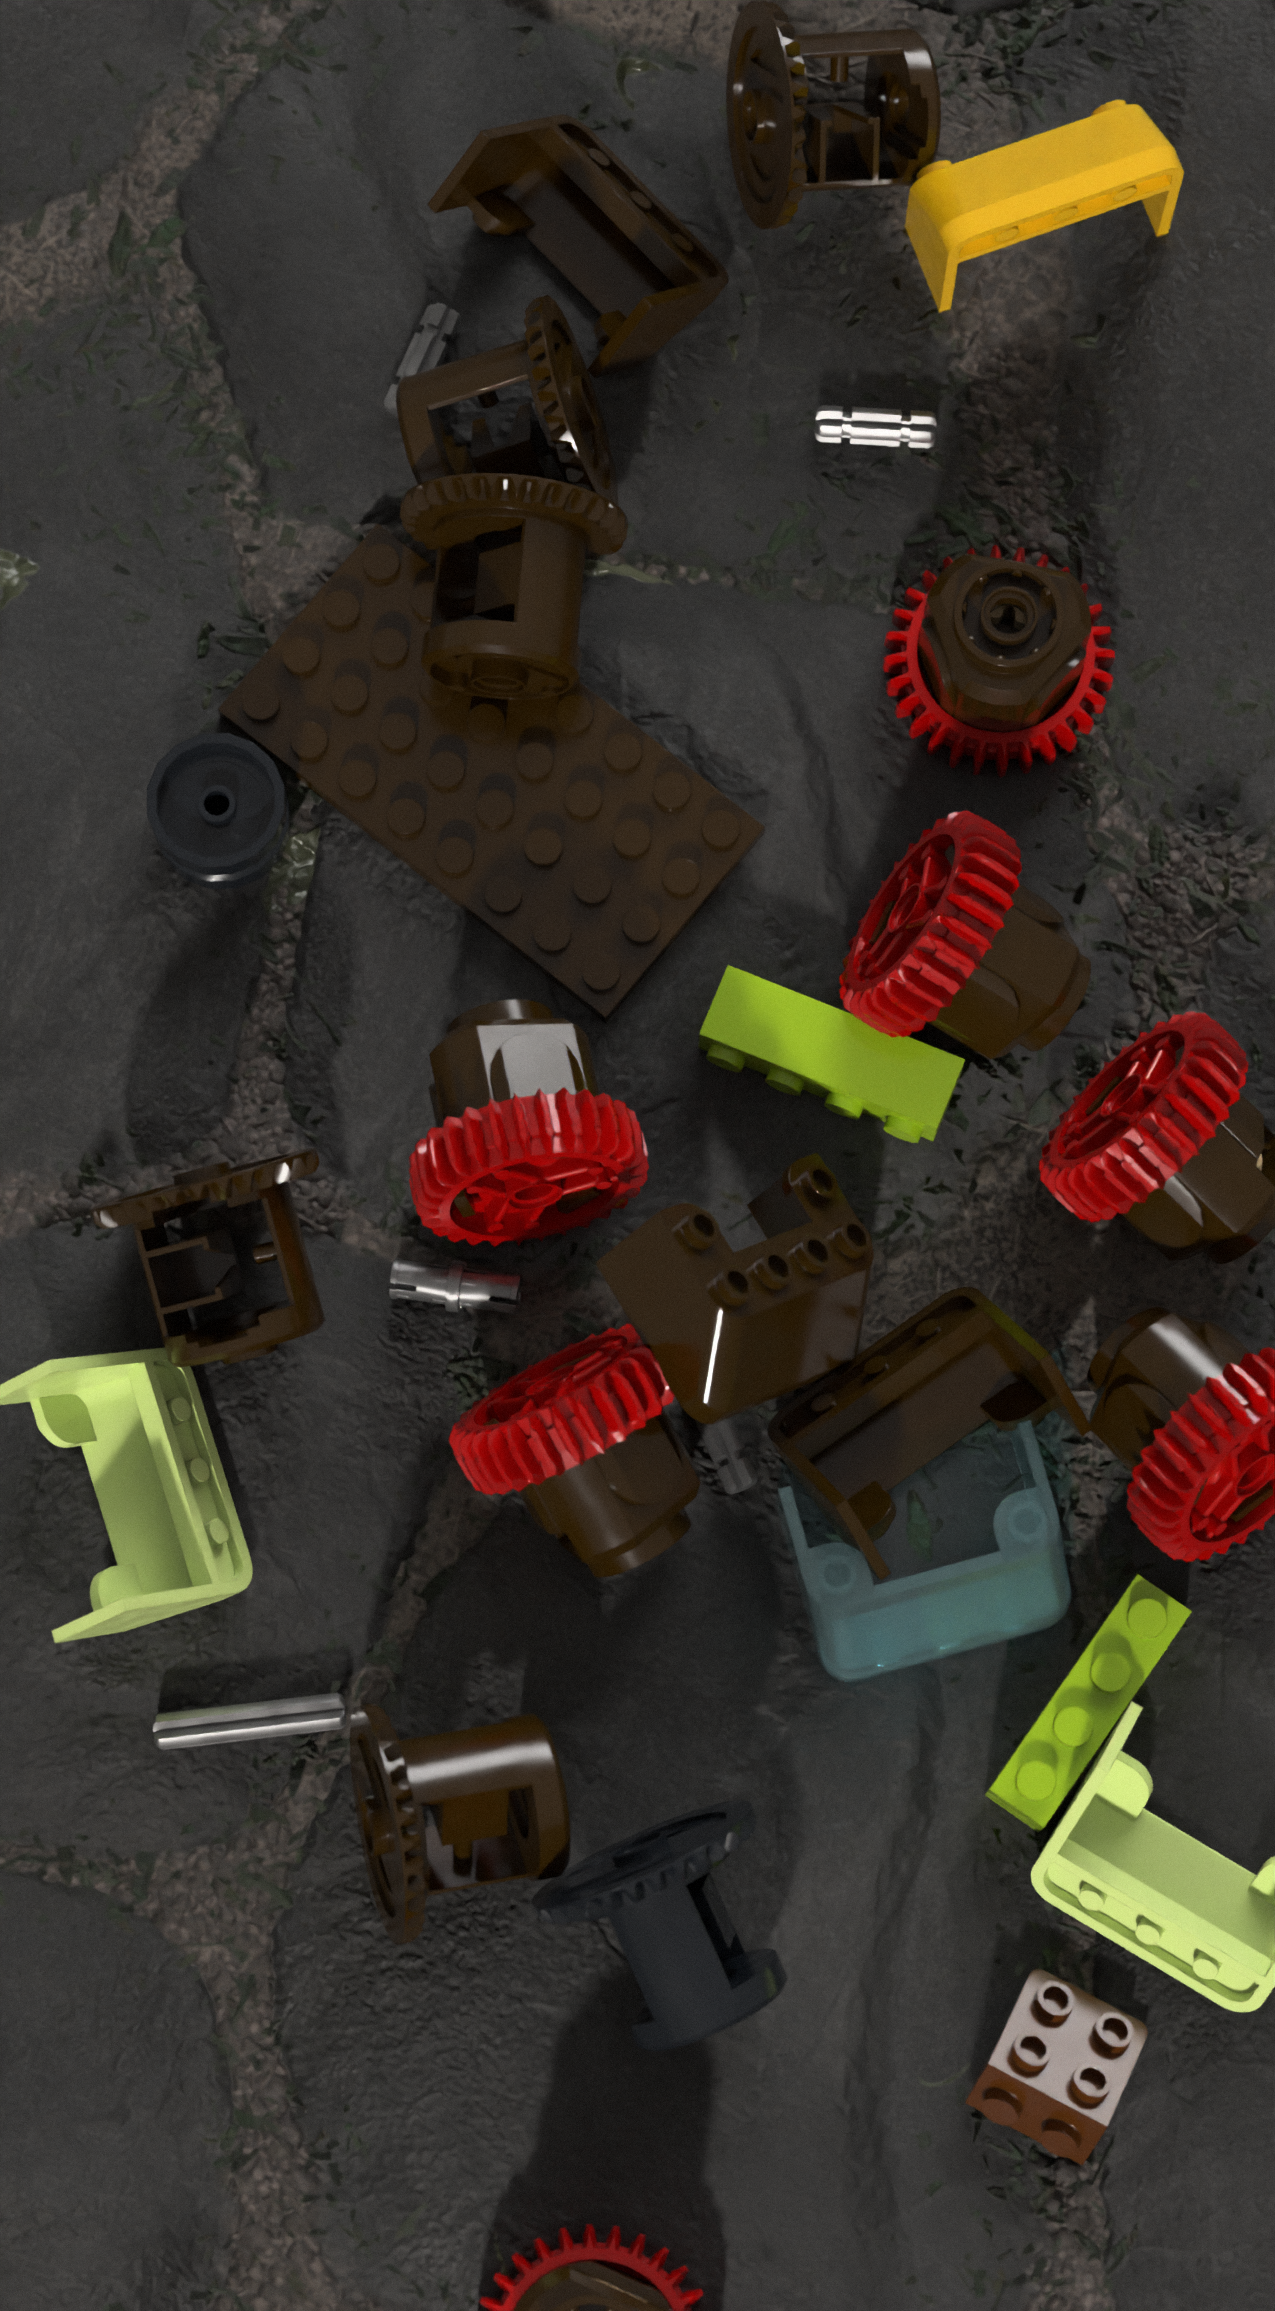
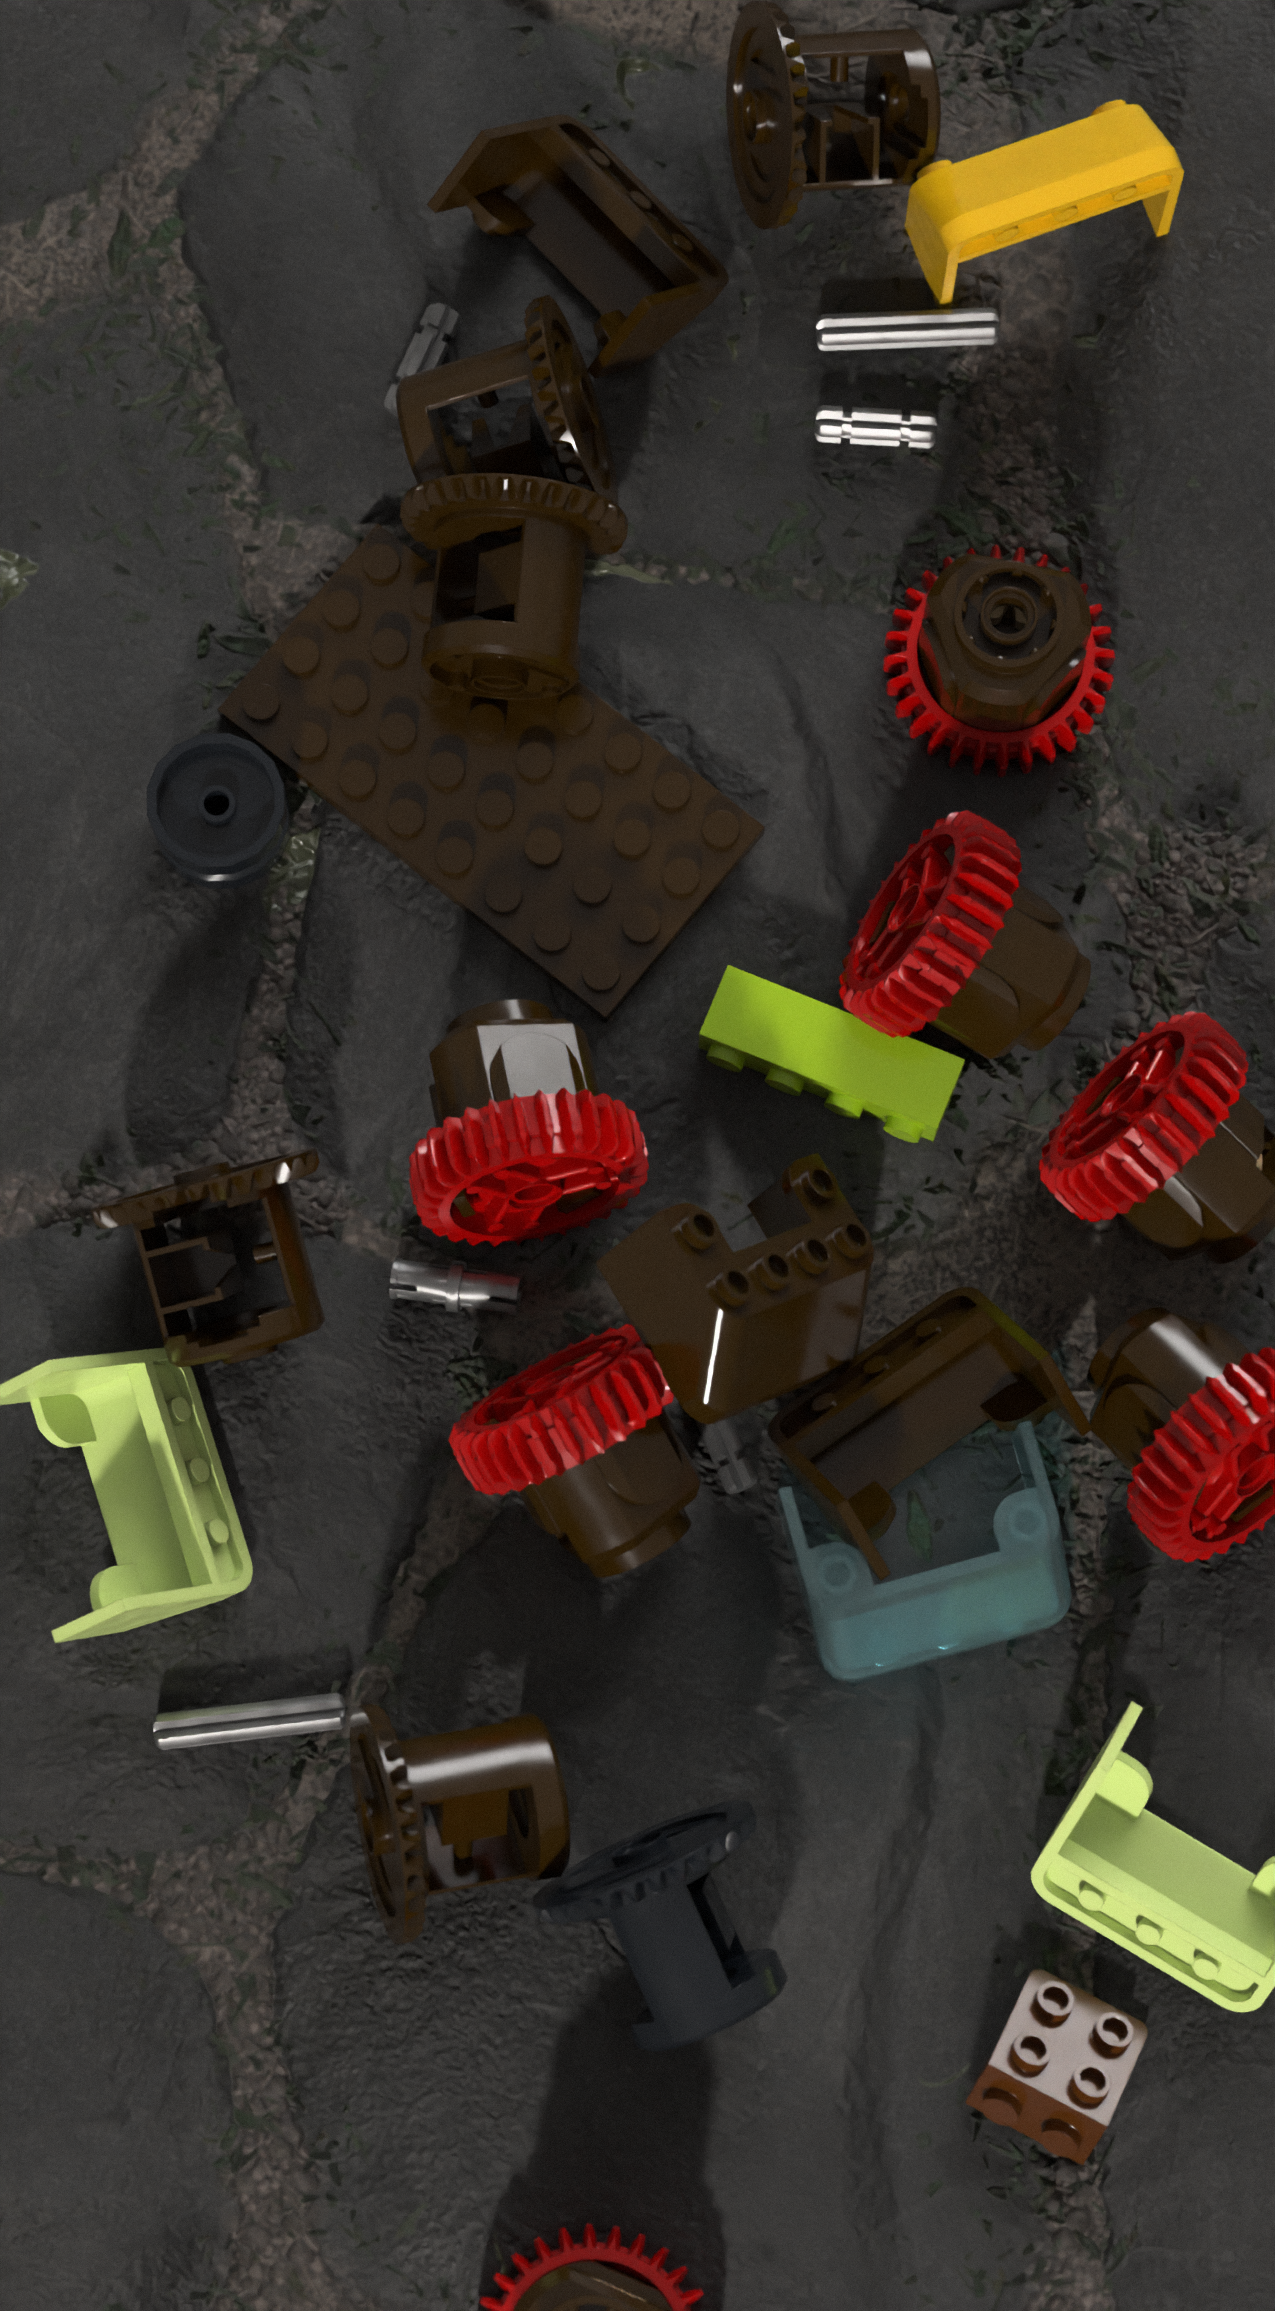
(907, 329): none -> flat silver axle
(1088, 1703): lime brick -> none

